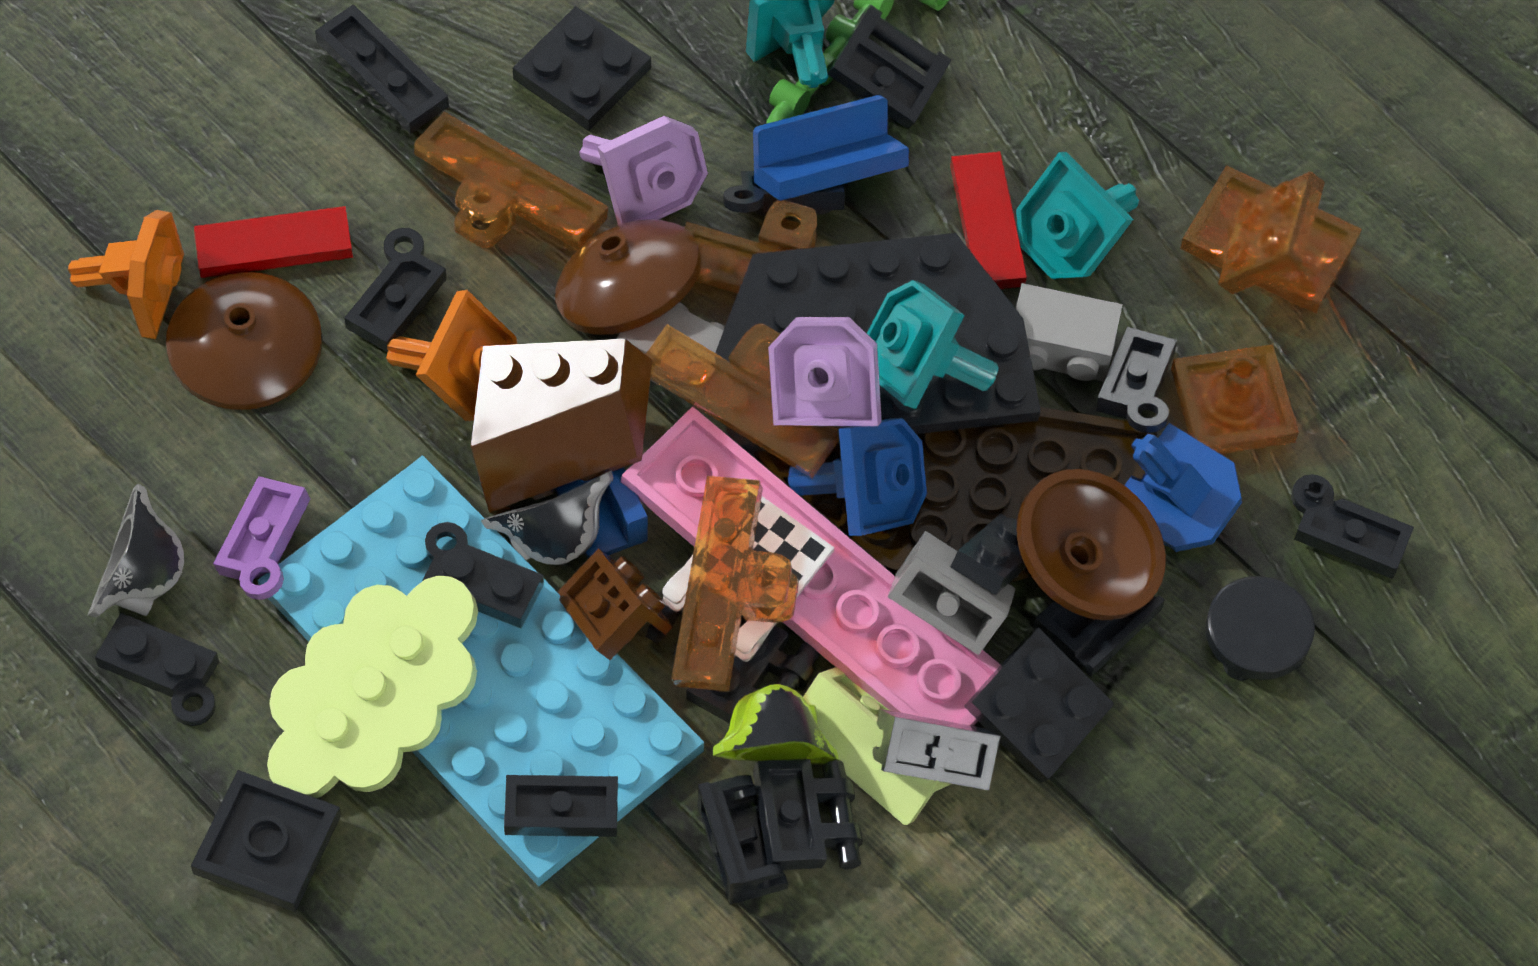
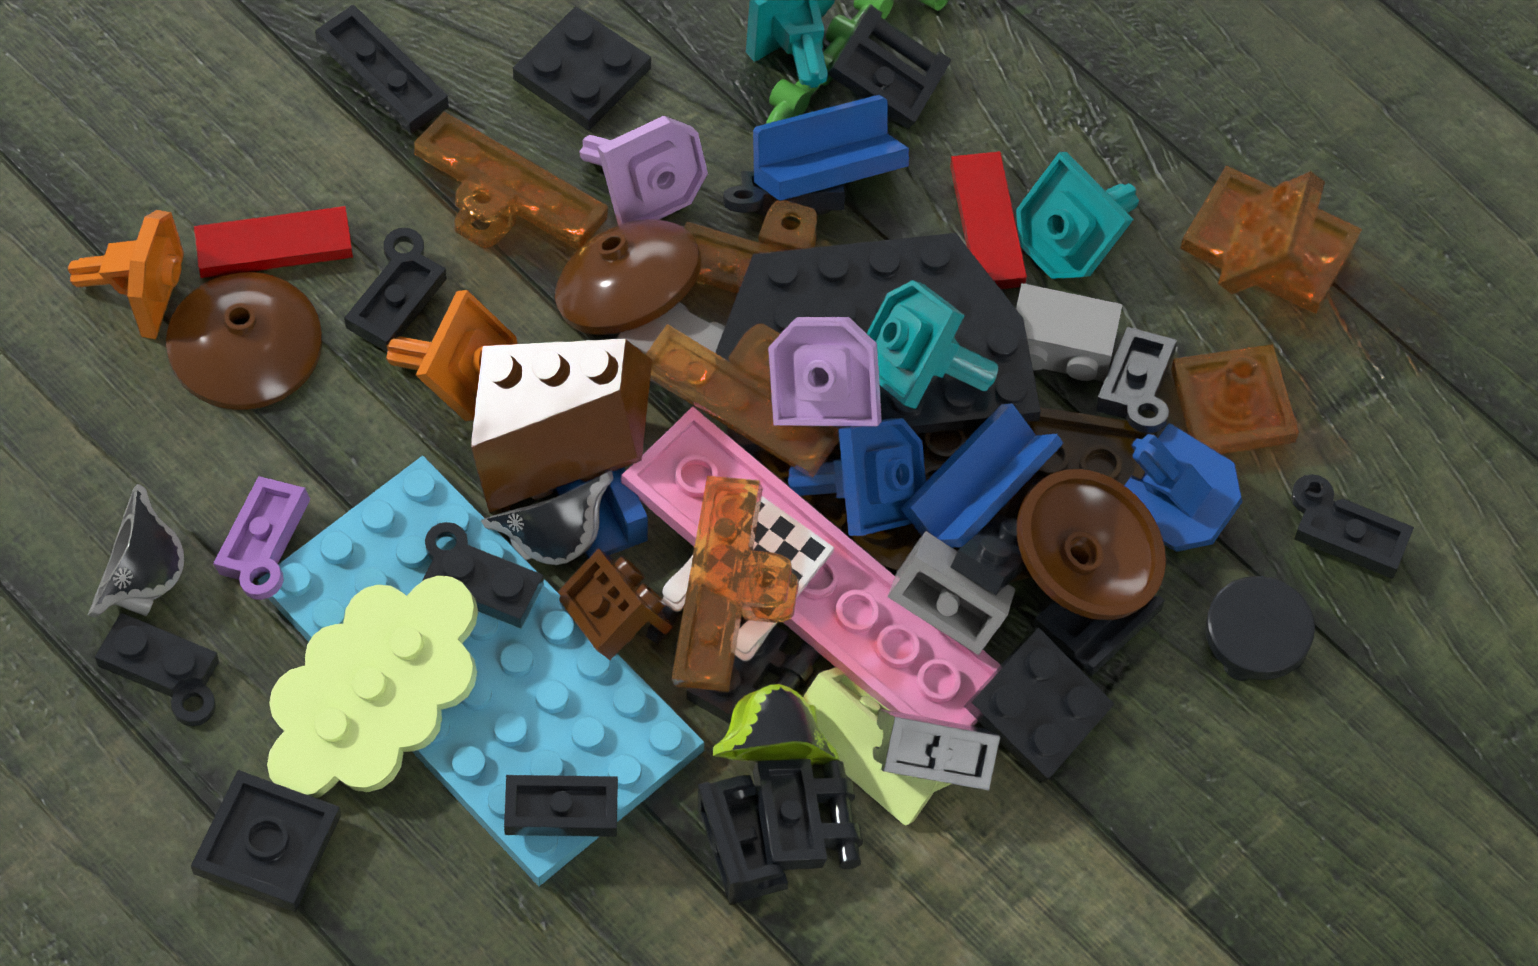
(980, 477): none -> blue panel

